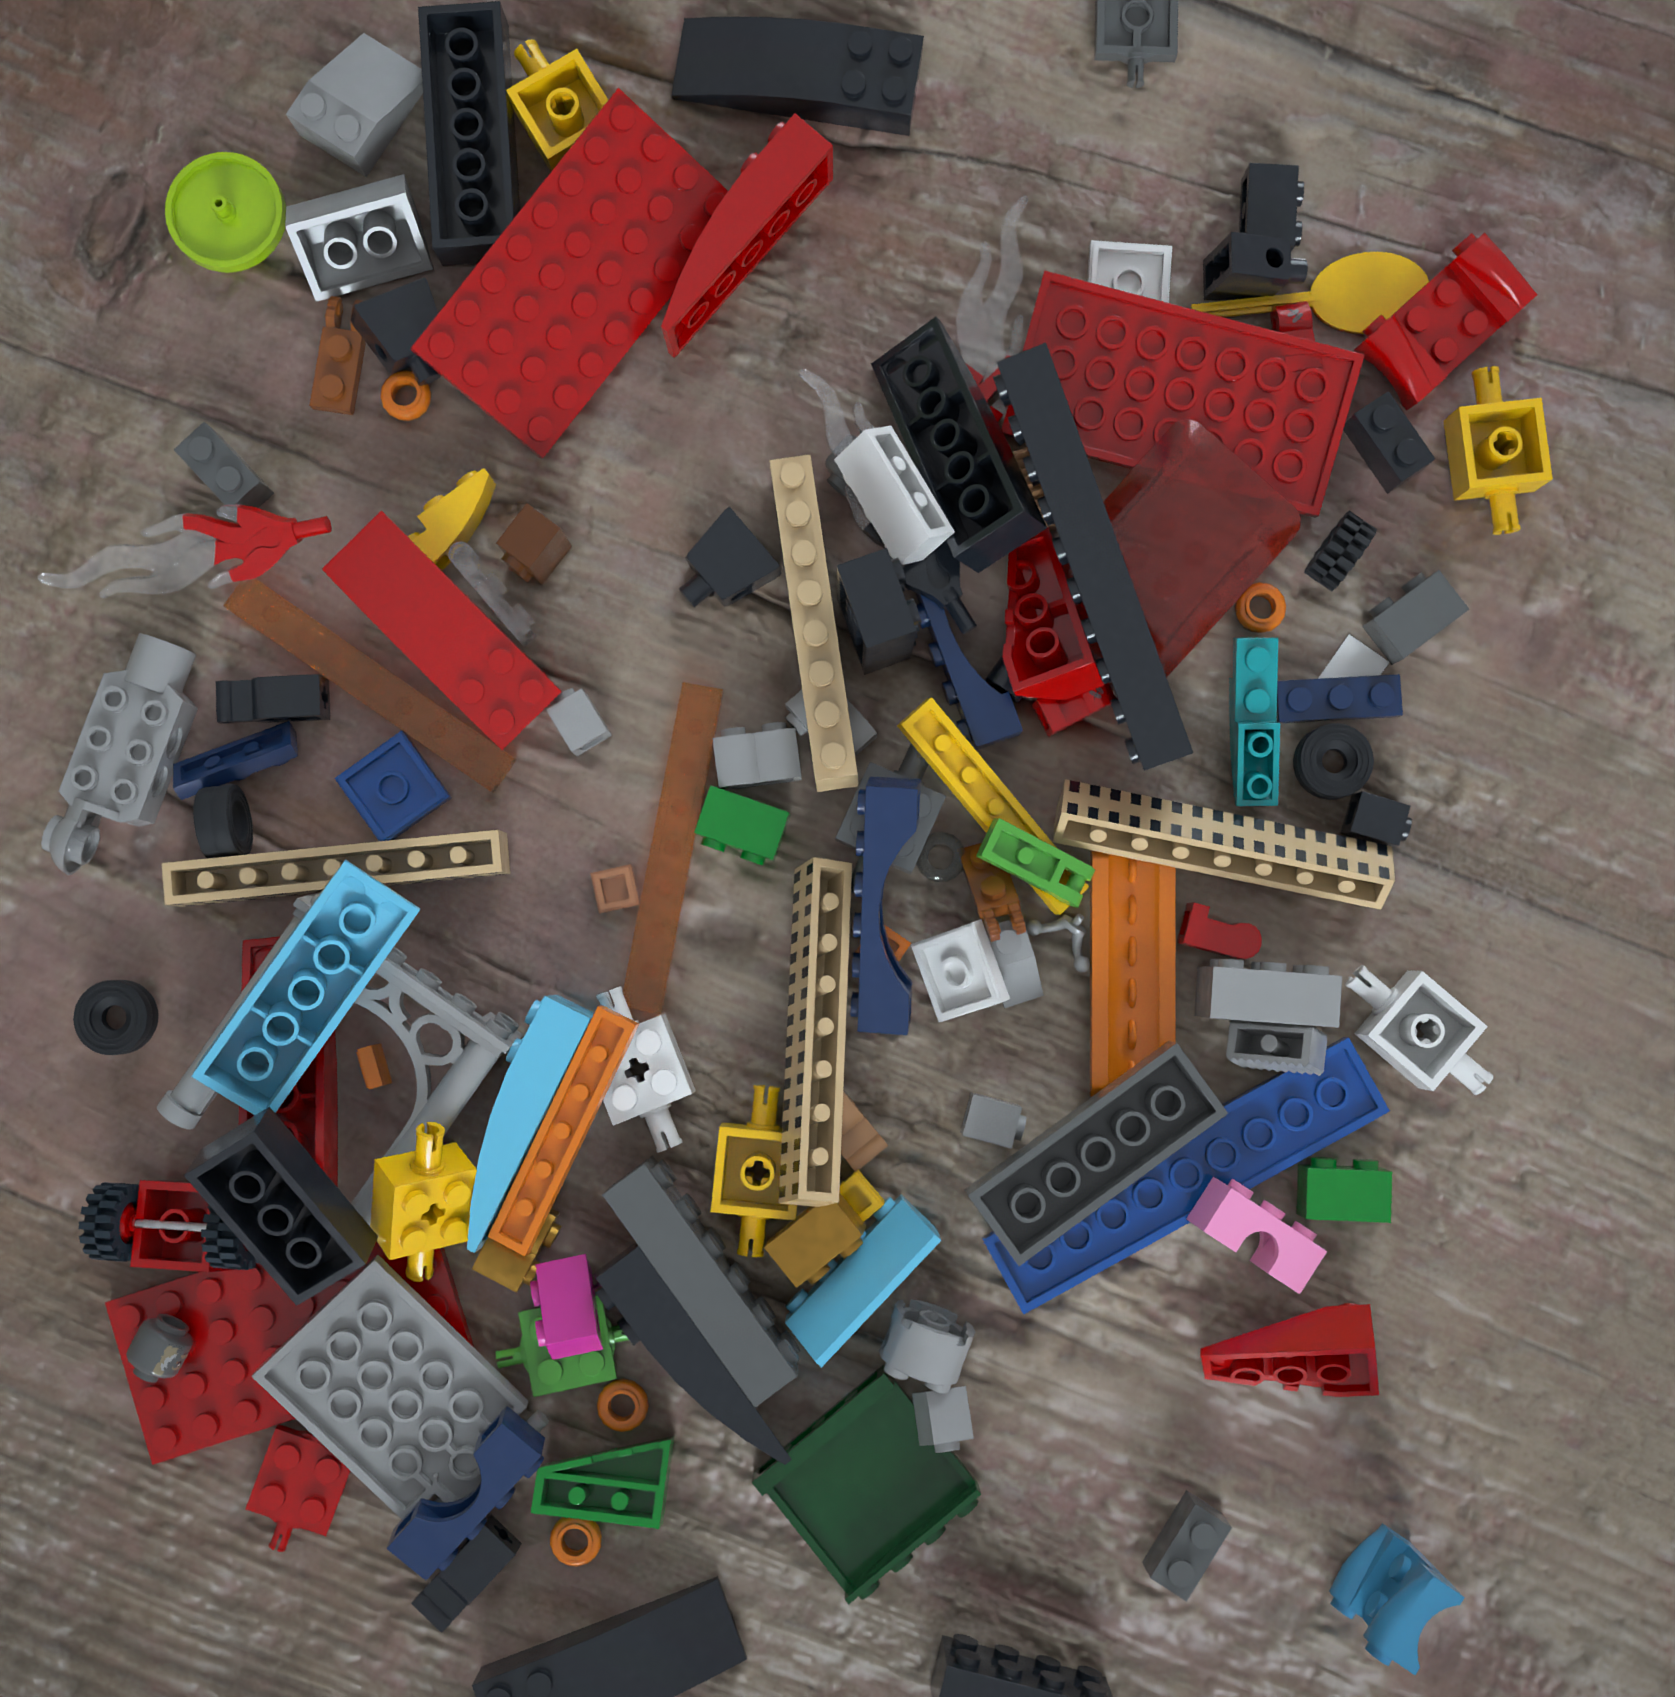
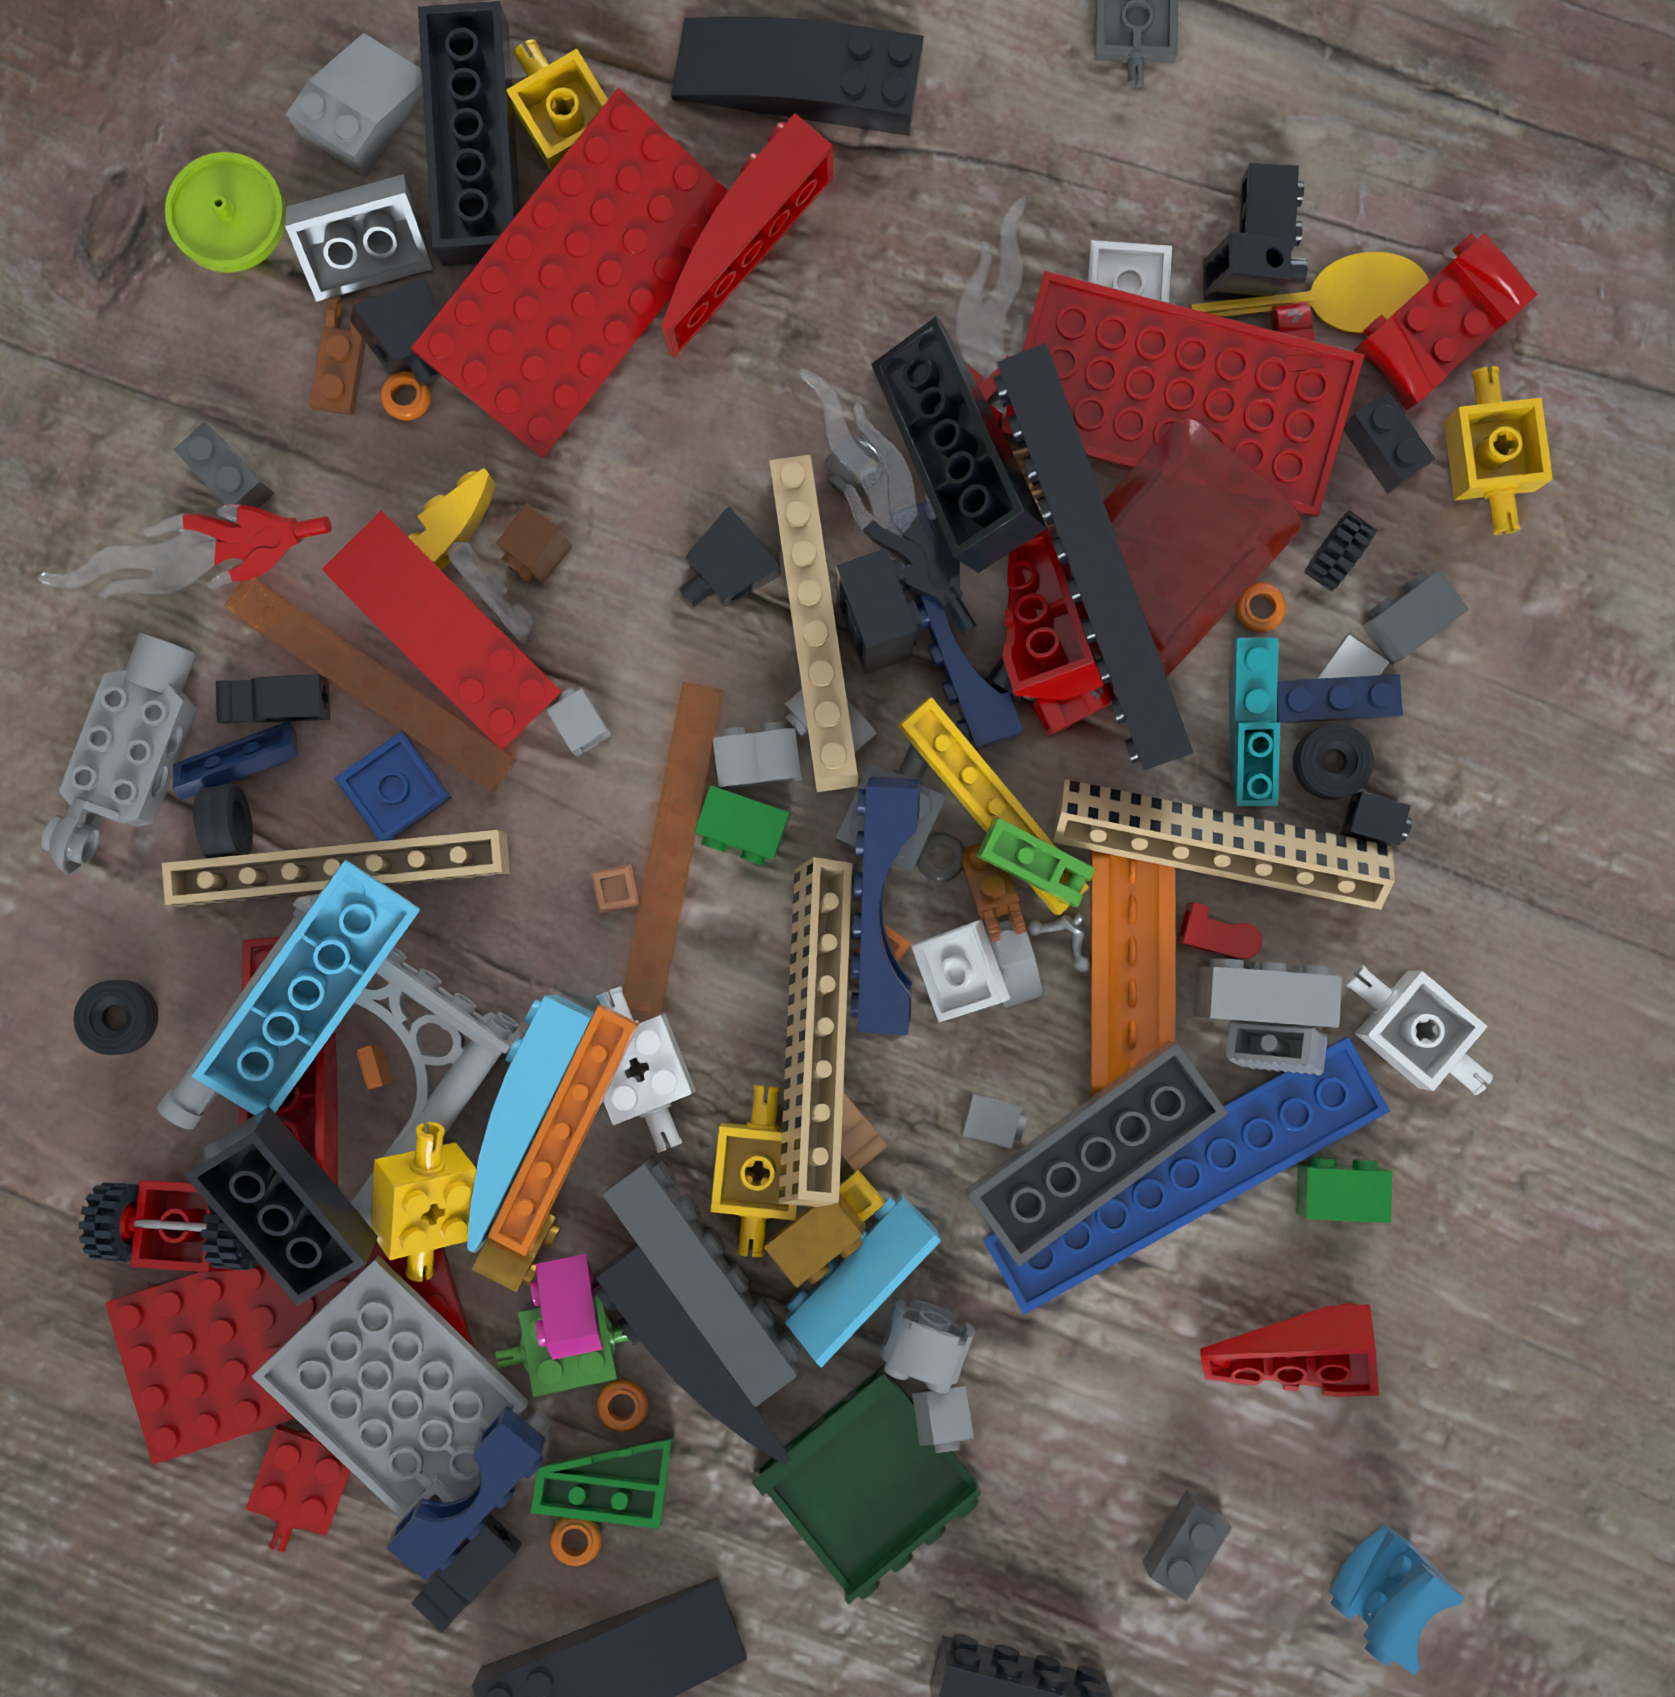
(159, 1348): dark grey head -> none
(894, 495): white brick -> none
(1282, 1251): bright pink arch -> none

